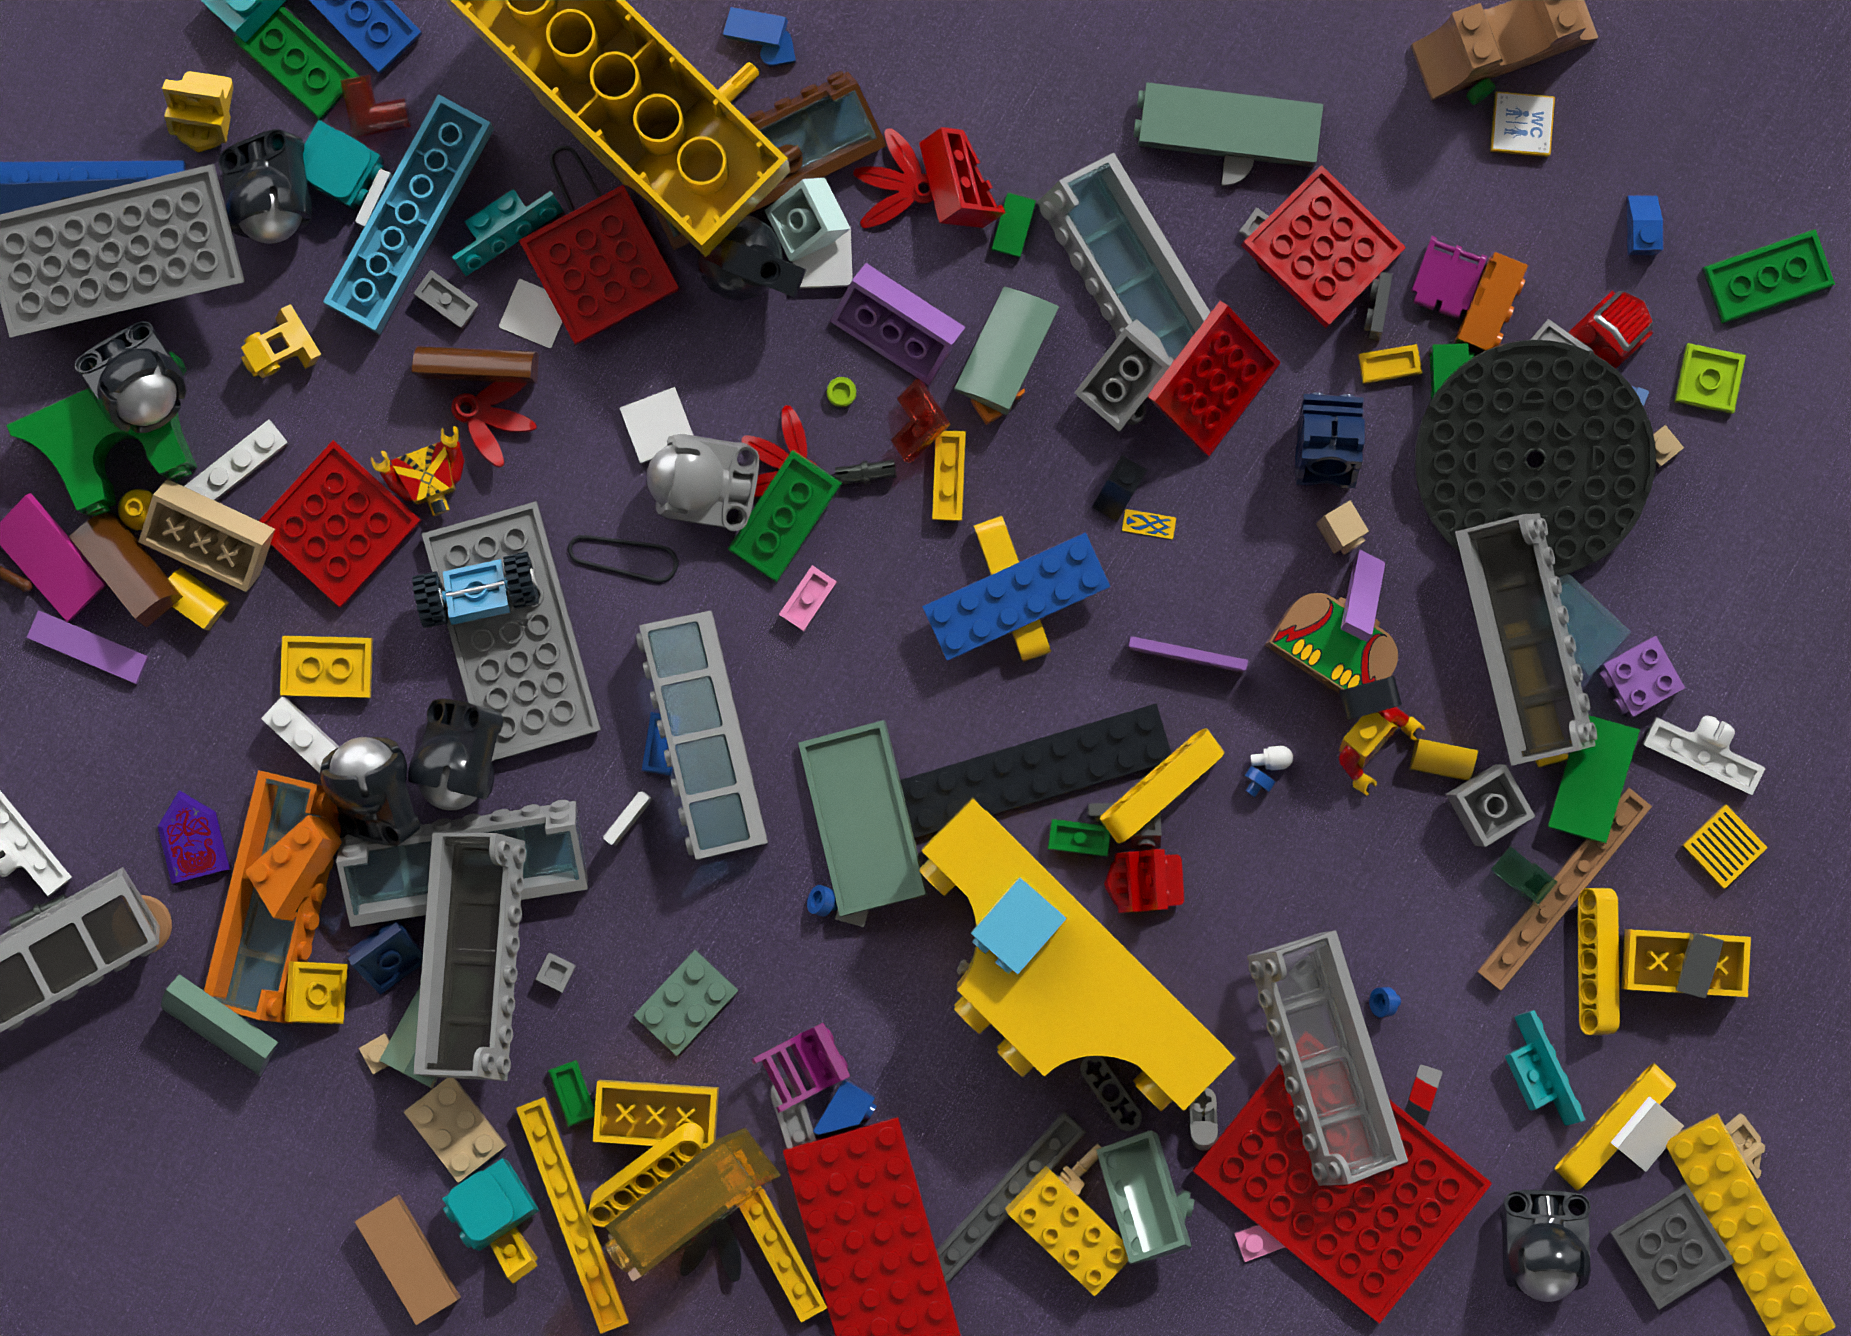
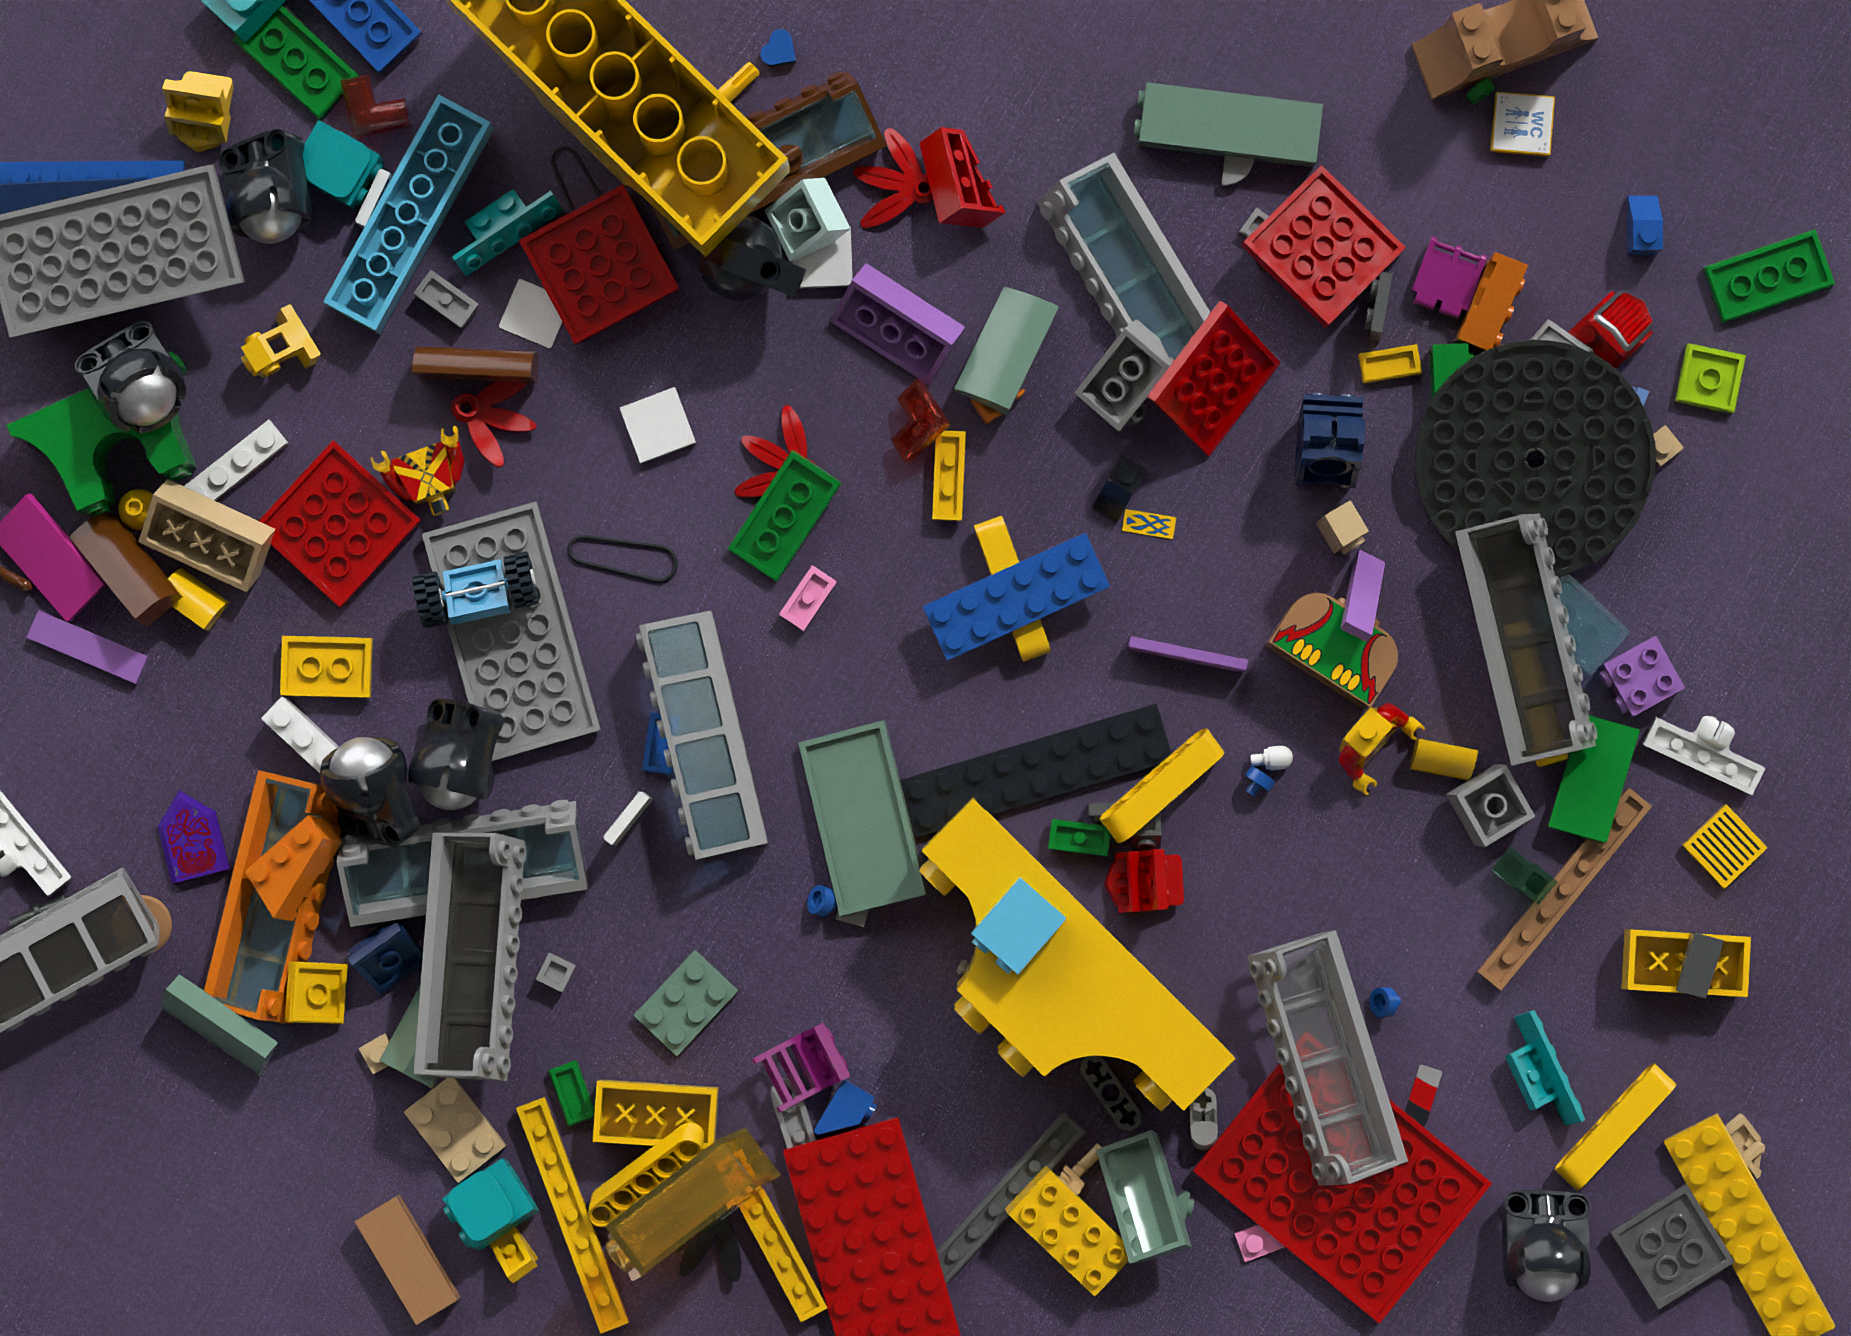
(702, 481): light grey piece -> none
(755, 27): blue tile -> none
(841, 392): lime tile -> none
(866, 472): pearl dark grey pin -> none
(1013, 225): green tile -> none
(1370, 697): black beam -> none
(1598, 961): yellow beam -> none
(1647, 1134): white tile -> none

